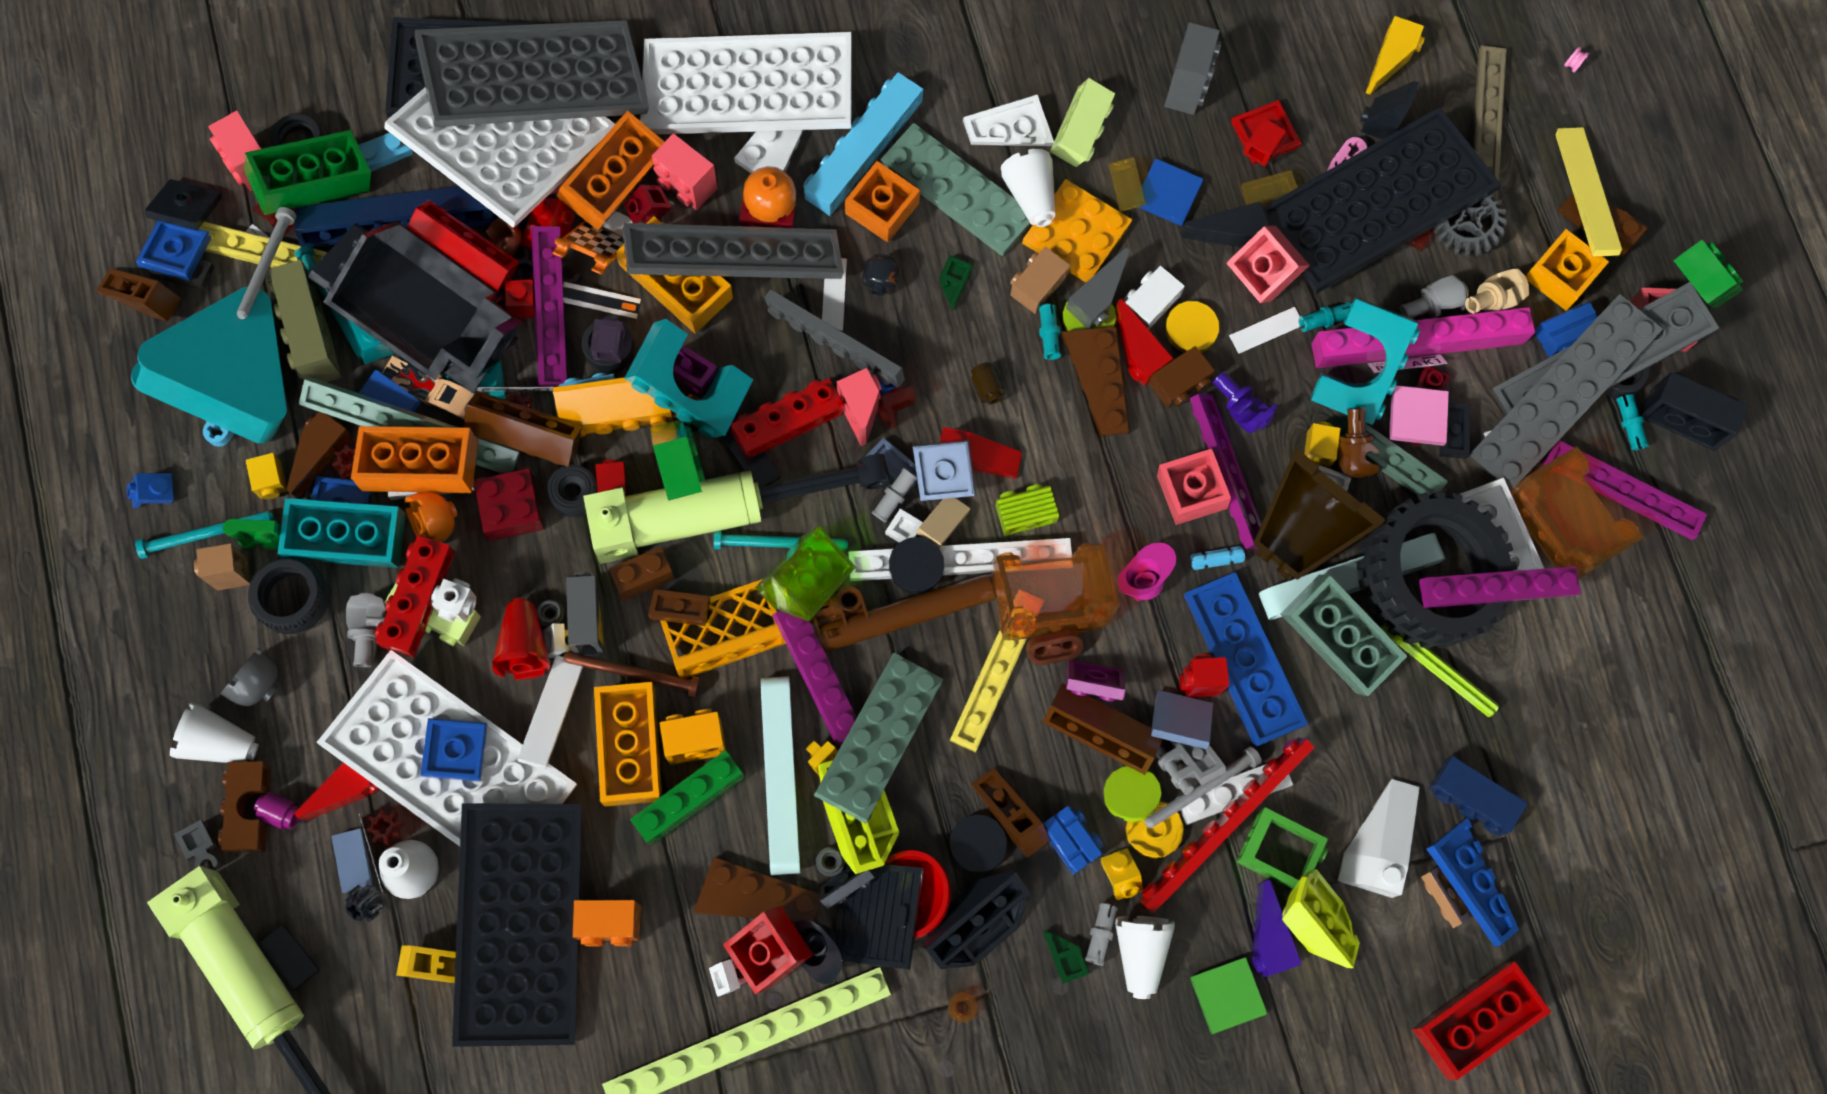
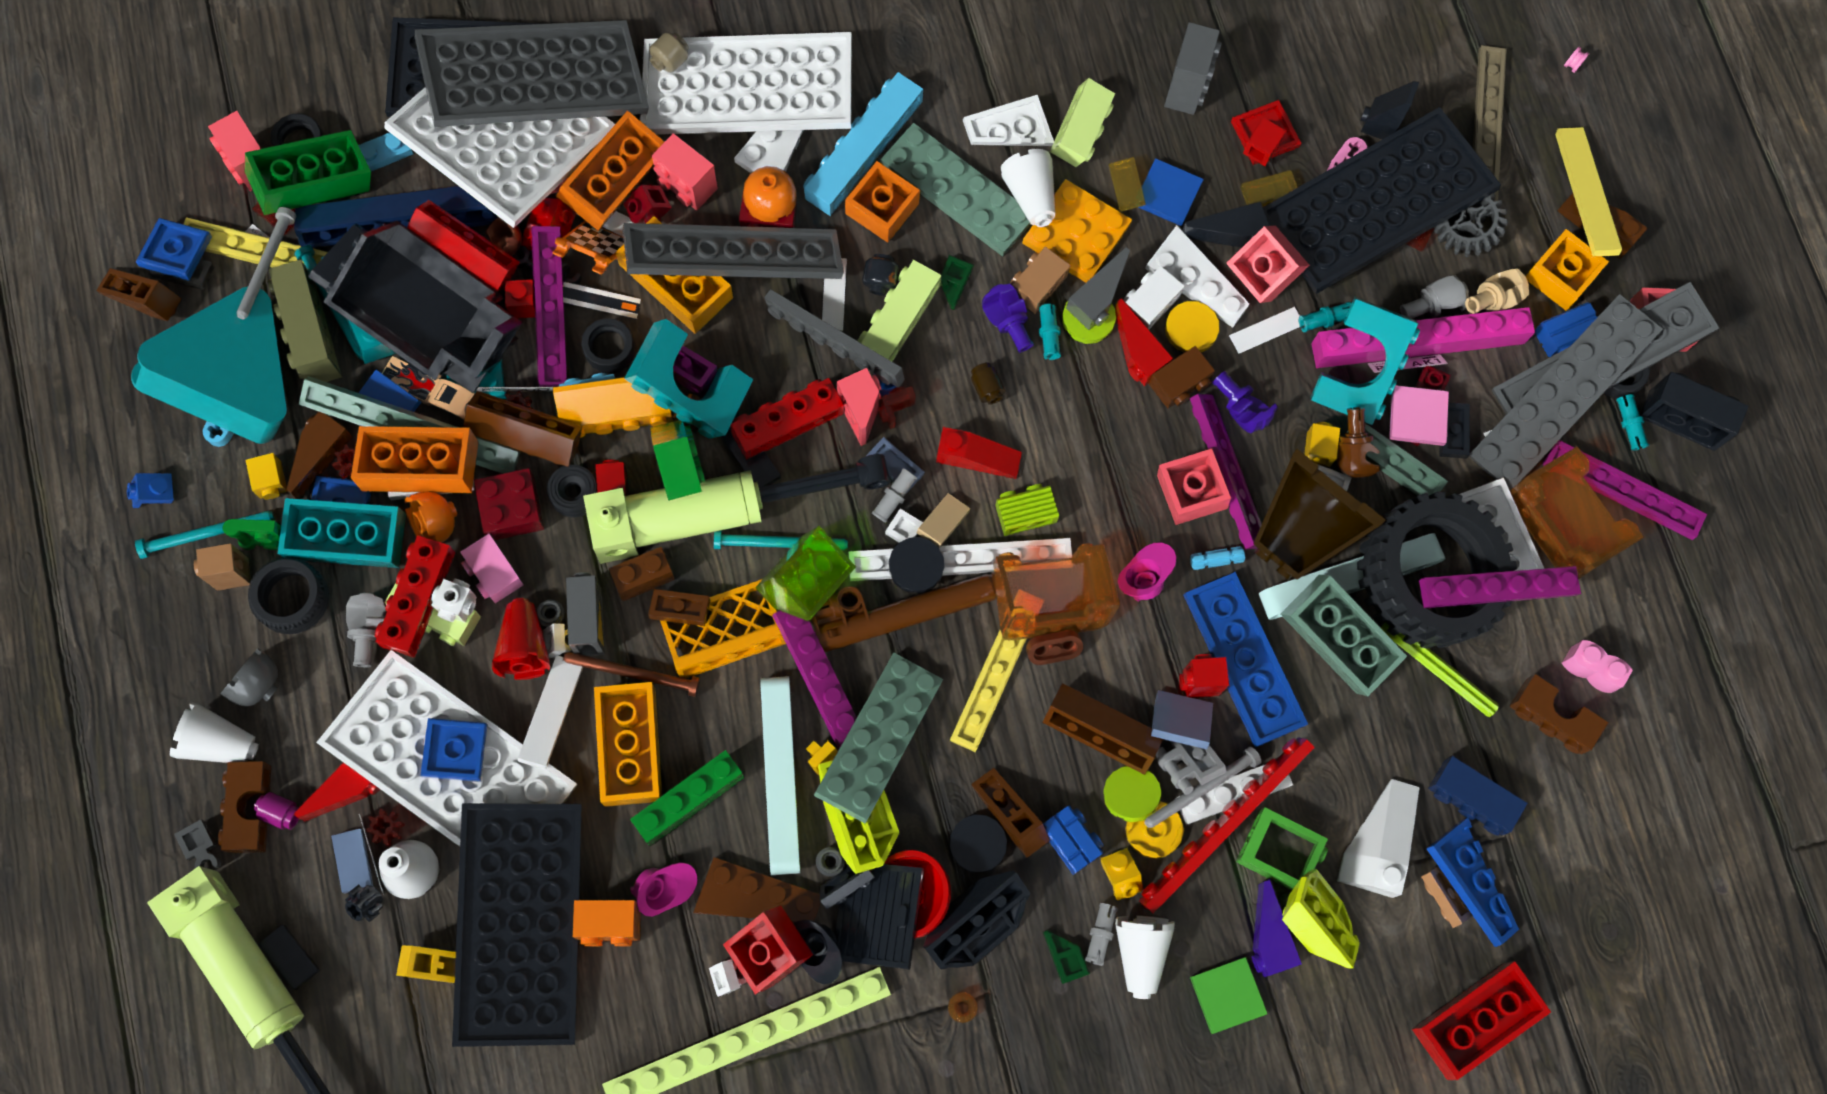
(183, 204): black plate -> none
(491, 569): none -> bright pink brick
(607, 340): clear purple brick -> none
(664, 888): none -> dark pink piece
(668, 52): none -> dark tan head
(692, 737): light orange brick -> none
(902, 310): none -> yellowish green brick
(944, 470): tile -> none
(1008, 314): none -> dark purple piece
(1095, 679): magenta plate -> none
(1099, 370): reddish brown wing -> none
(1199, 276): none -> white wing
(1397, 49): yellow slope -> none
(1535, 704): none -> reddish brown arch
(1601, 670): none -> bright pink brick
(1708, 275): green brick -> none

